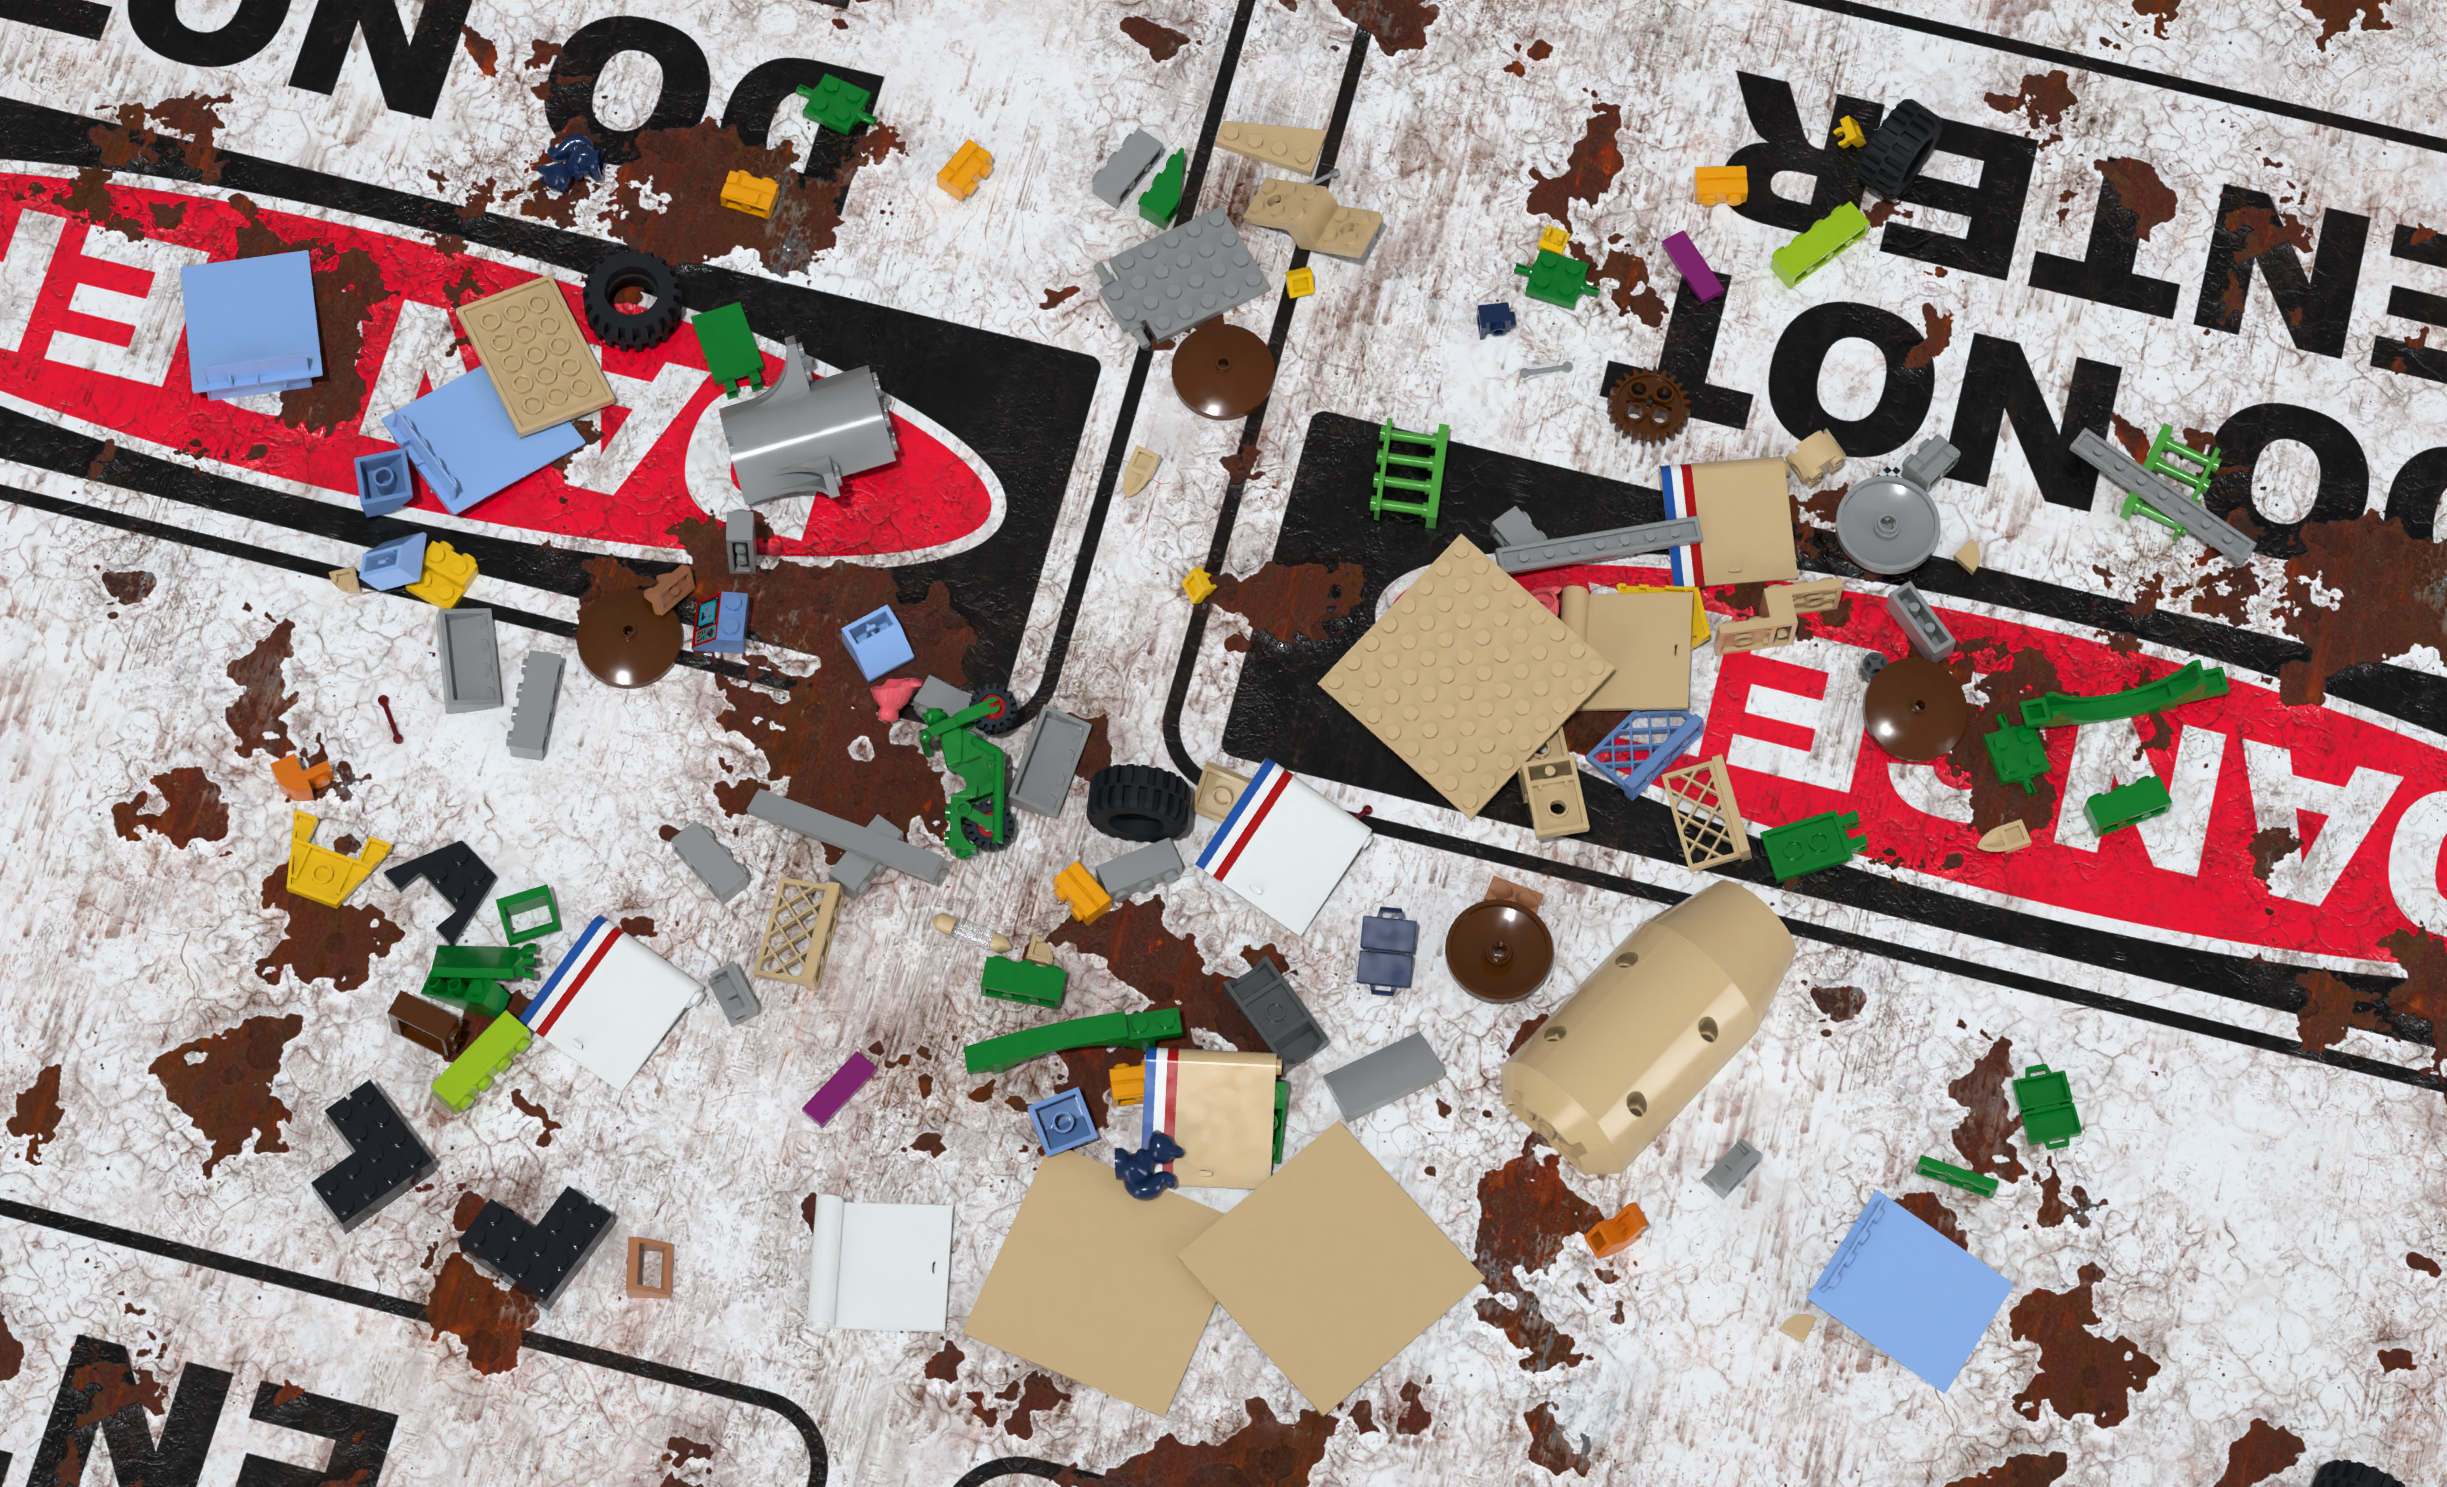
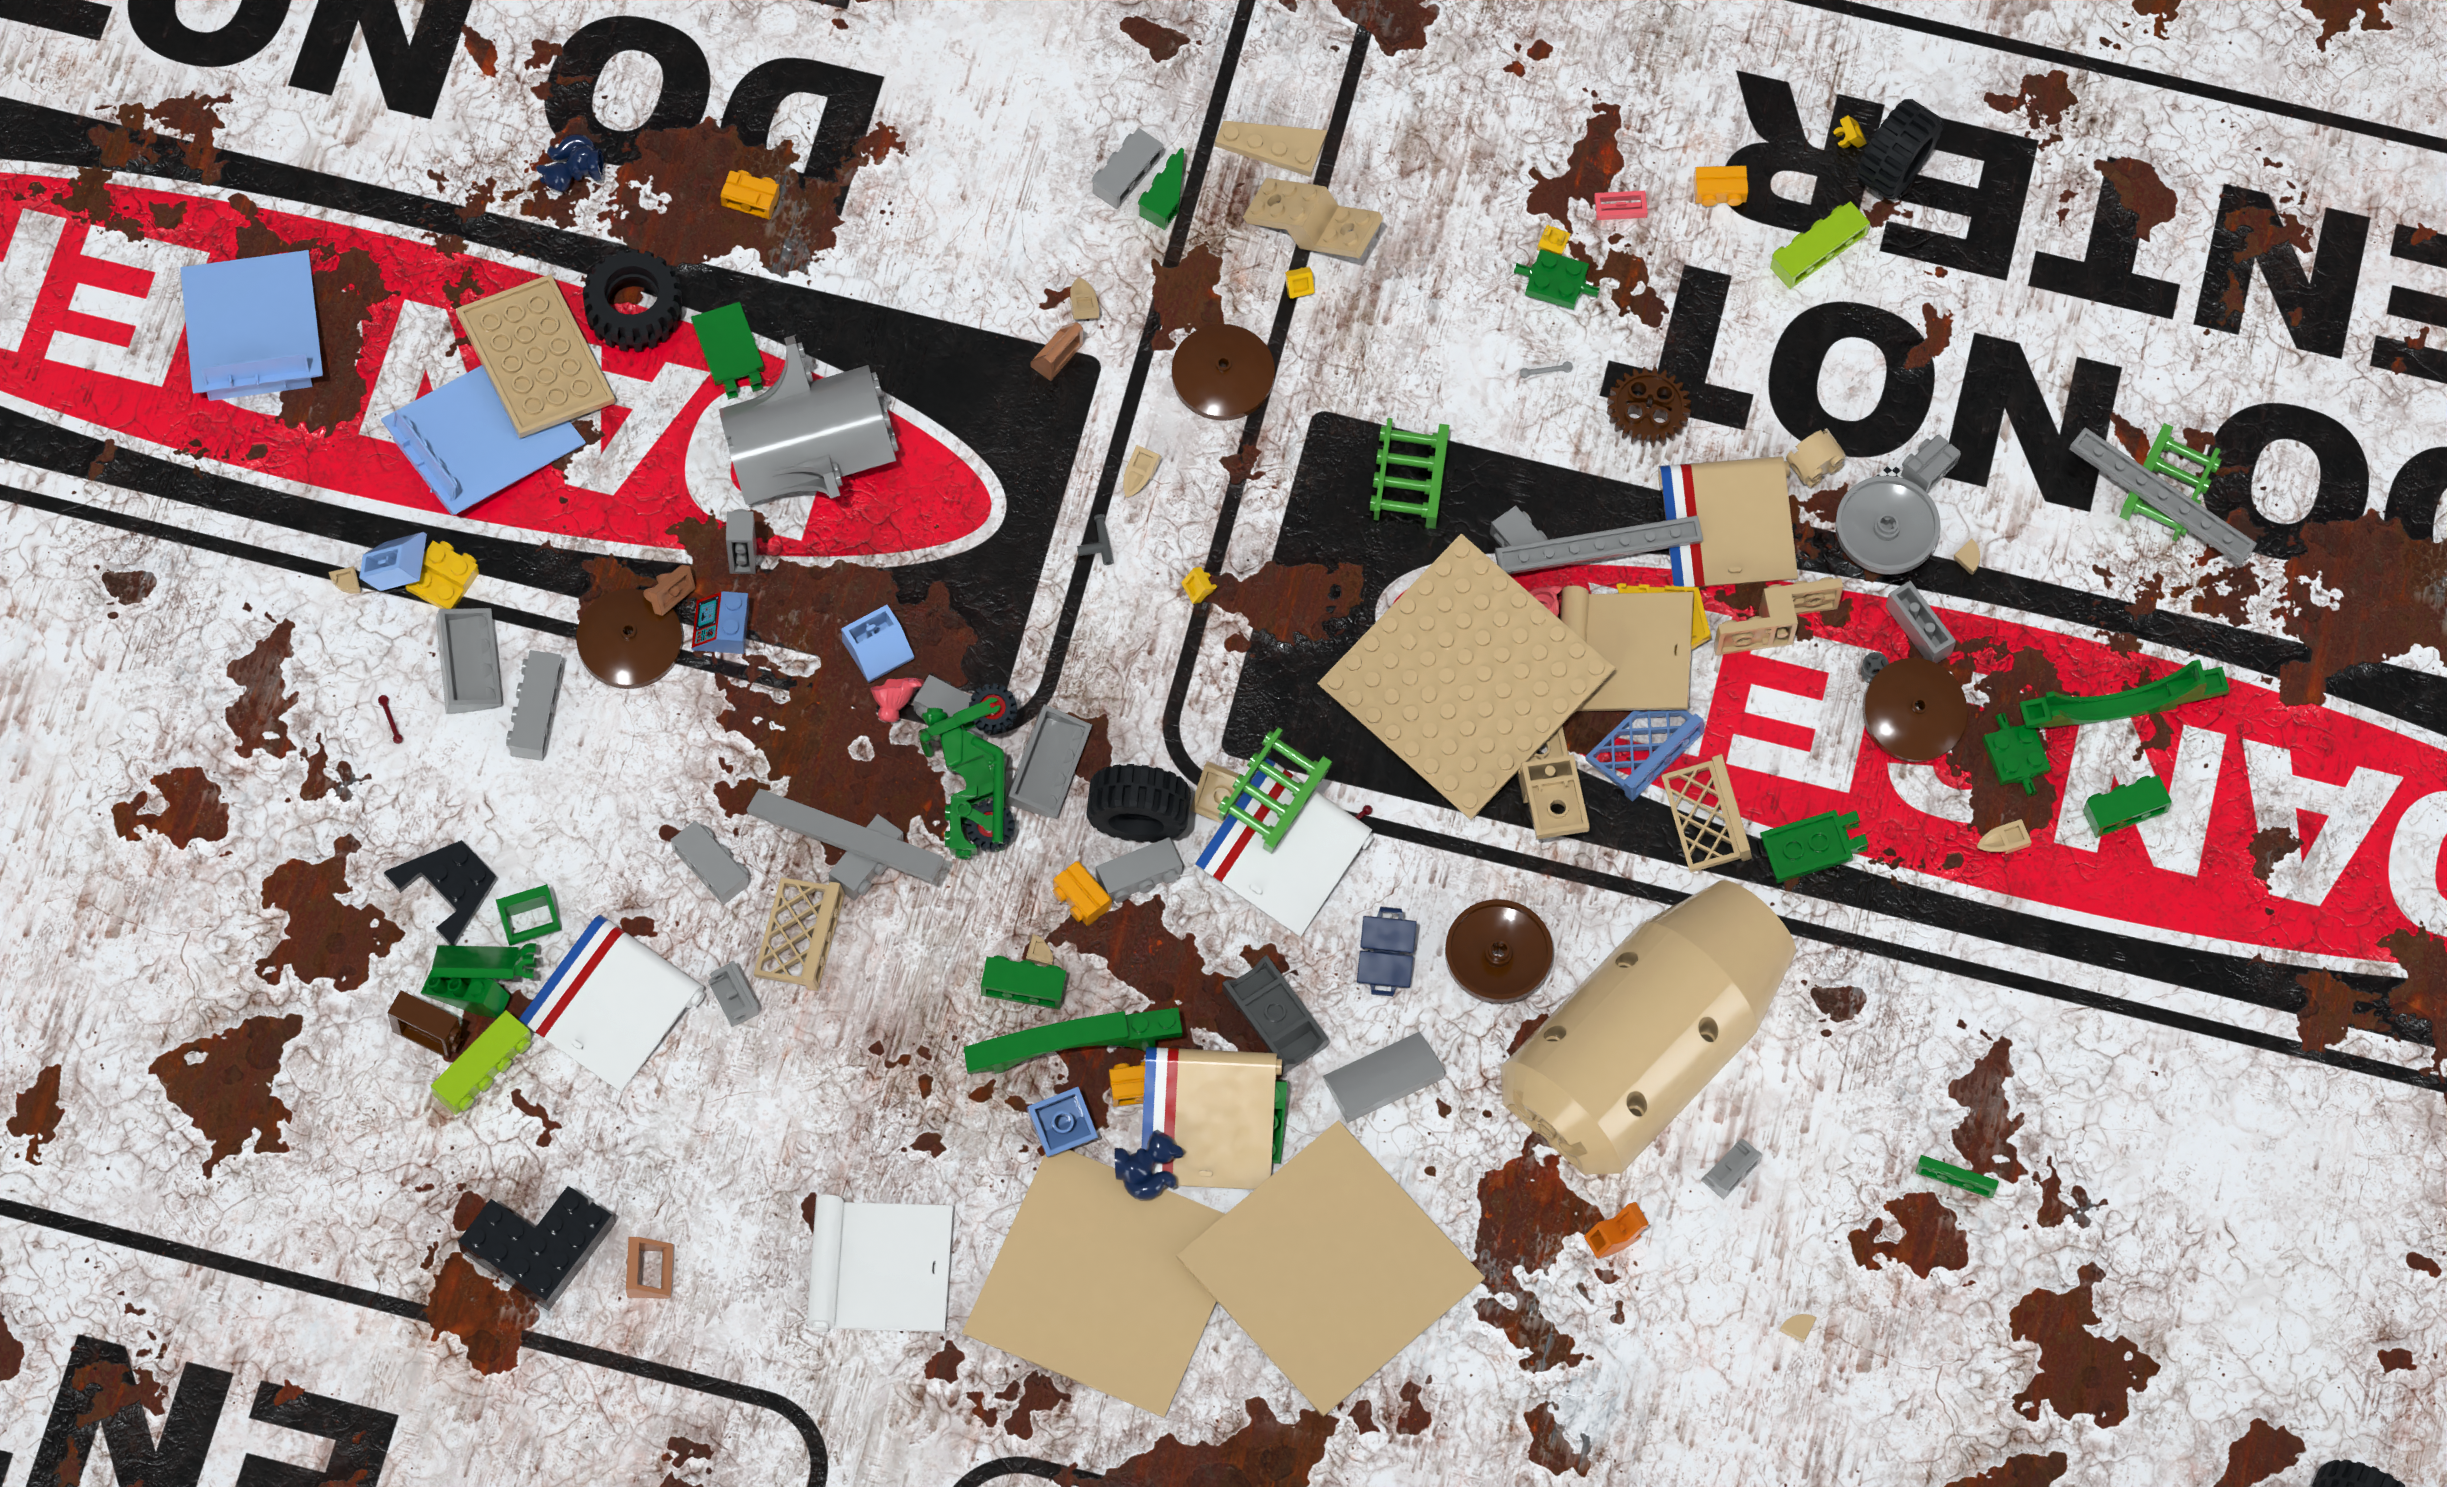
(298, 783): orange brick -> none
(325, 873): yellow wing -> none
(382, 1163): black piece -> none
(383, 481): medium blue slope -> none
(836, 104): green plate -> none
(839, 1089): magenta tile -> none
(965, 170): light orange brick -> none
(971, 933): piece -> none
(1058, 350): none -> nougat tile
(1083, 300): none -> tan plate
(1102, 546): none -> dark grey piece
(1181, 278): light grey plate -> none
(1285, 812): none -> bright green fence
(1332, 173): light grey hinge -> none
(1494, 319): dark blue brick -> none
(1507, 890): nougat tile -> none
(1620, 210): none -> coral tile
(1692, 267): magenta tile -> none
(1910, 1291): light blue door -> none
(2046, 1107): green piece -> none

